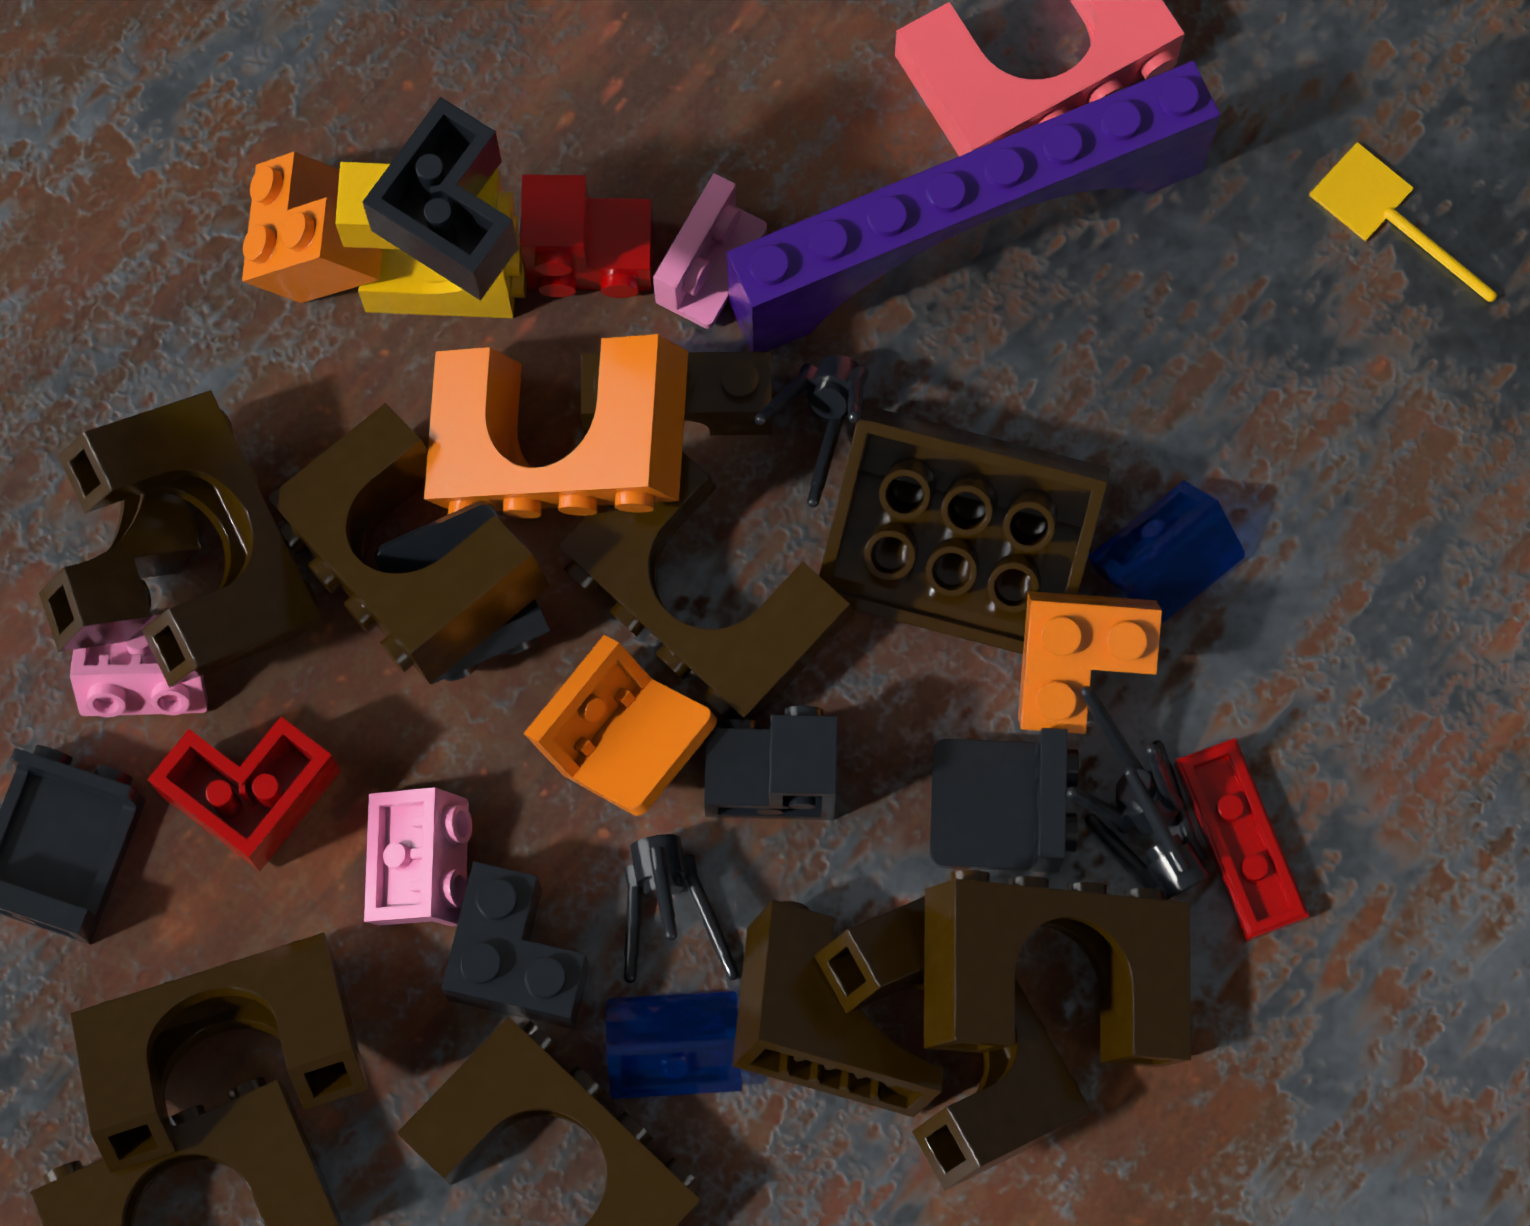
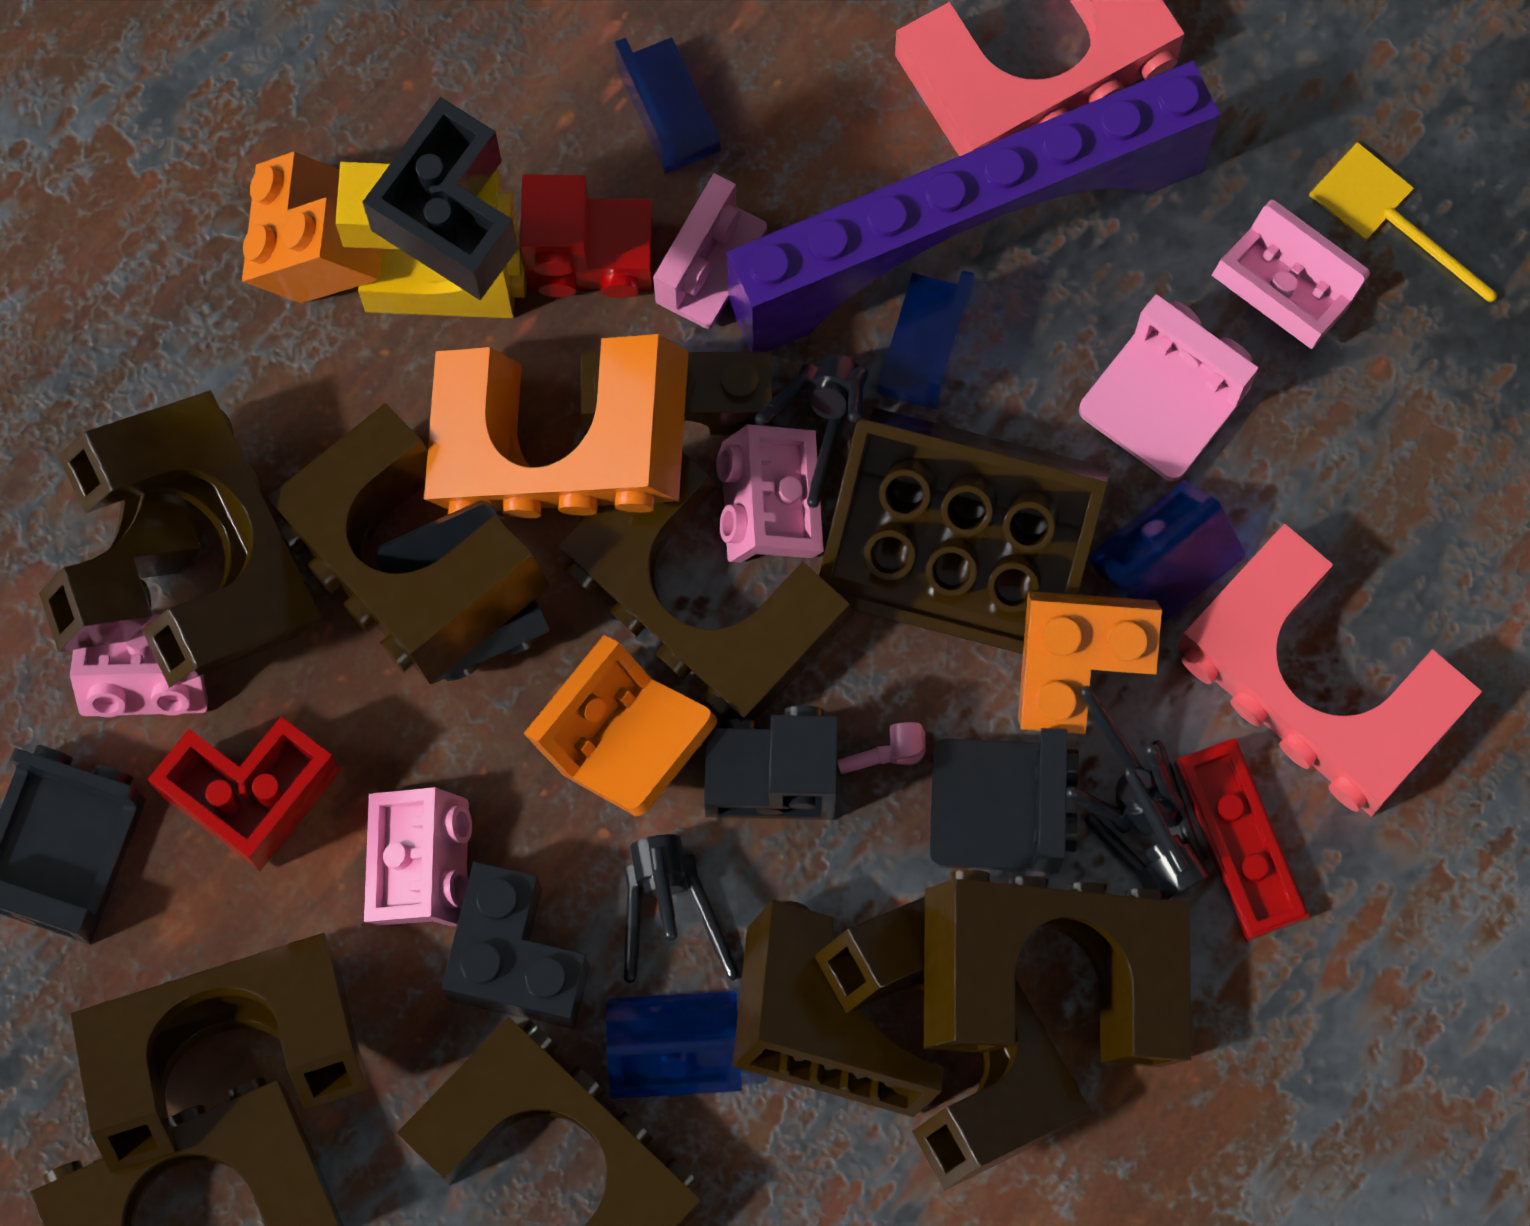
(666, 103): none -> clear blue panel
(766, 493): none -> bright pink bracket
(905, 748): none -> bright pink hand
(925, 339): none -> clear blue panel
(1169, 389): none -> bright pink bracket
(1292, 274): none -> bright pink bracket
(1359, 753): none -> coral arch

